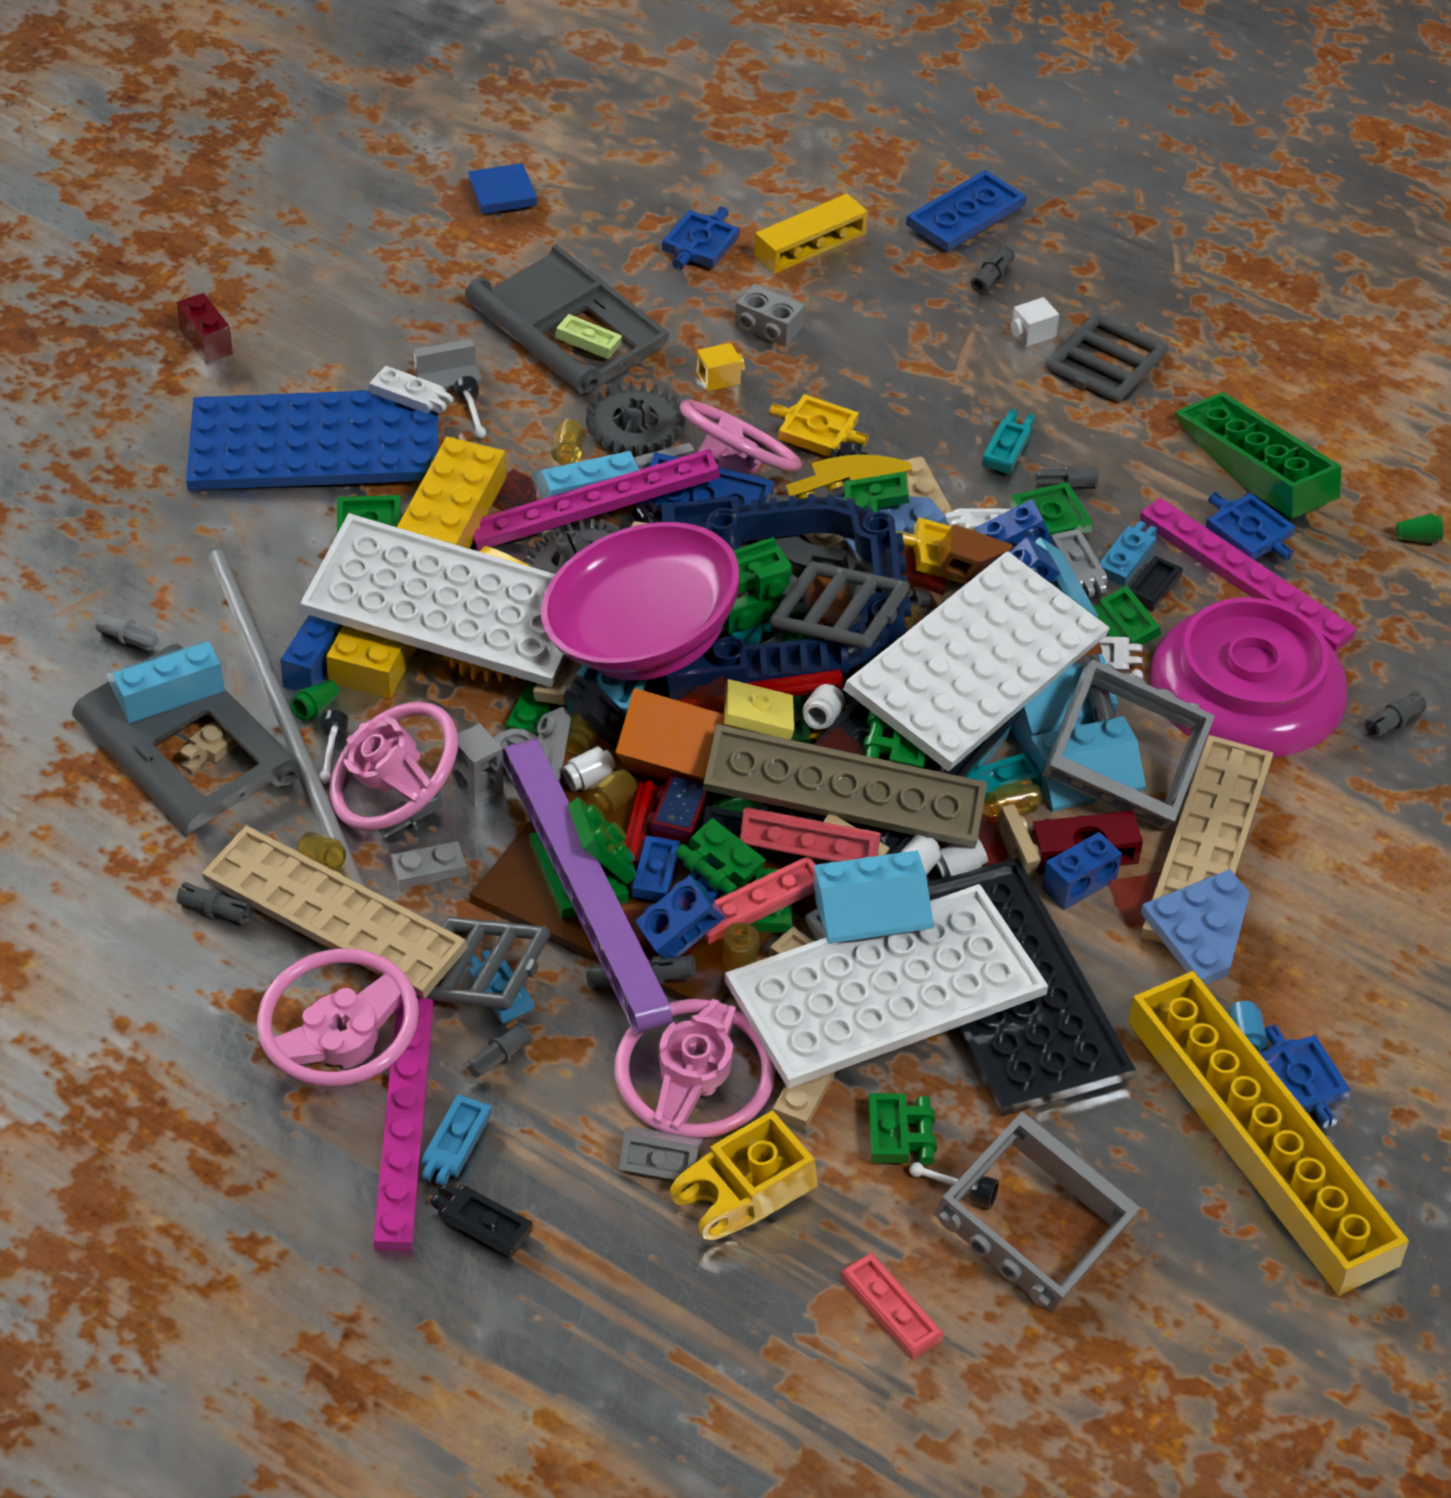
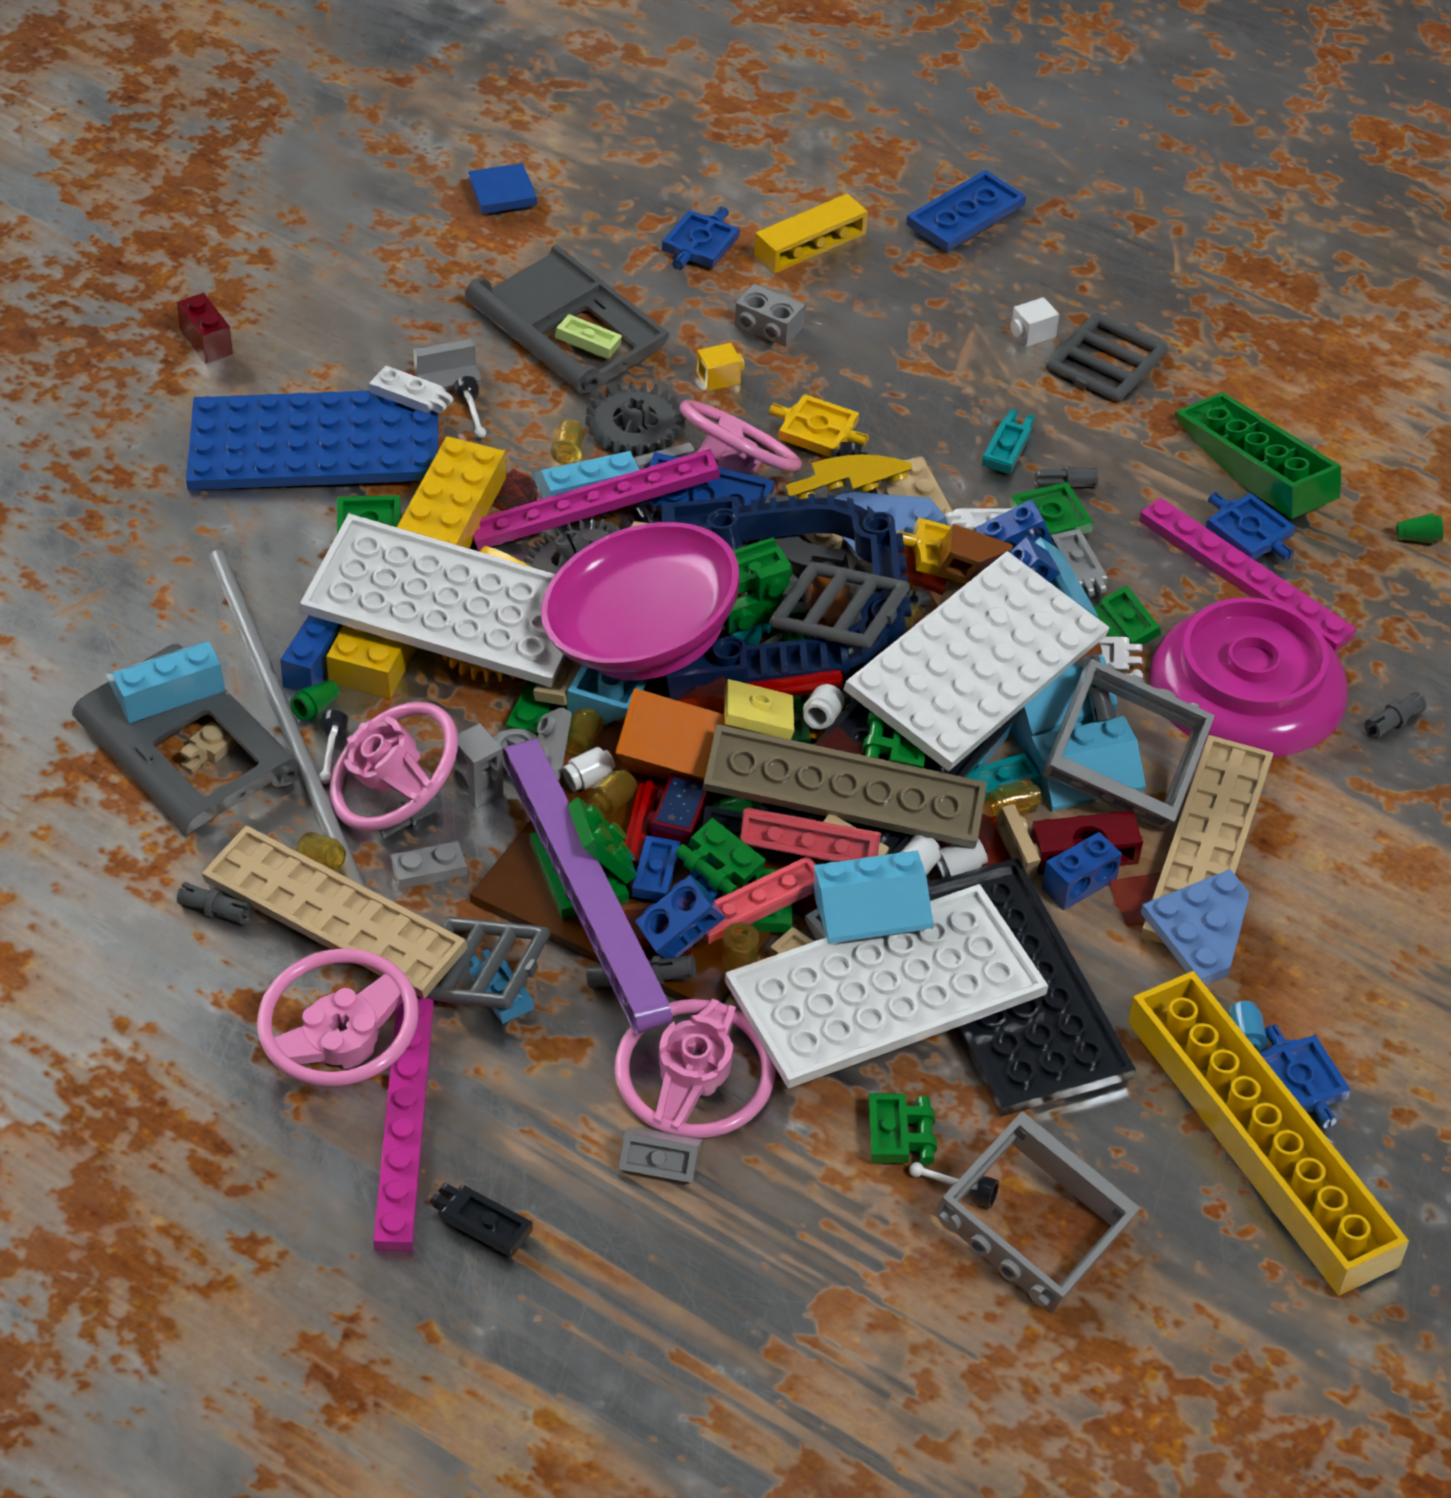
(127, 631): light grey axle -> none
(455, 1139): dark azure hinge -> none
(499, 1050): dark grey axle -> none
(597, 709): black hinge -> none
(747, 1176): yellow brick -> none
(800, 1102): tan plate -> none
(879, 491): green plate -> none
(892, 1305): coral tile -> none
(1001, 260): dark grey pin -> none
(1128, 553): dark azure hinge -> none
(1155, 582): black tile -> none

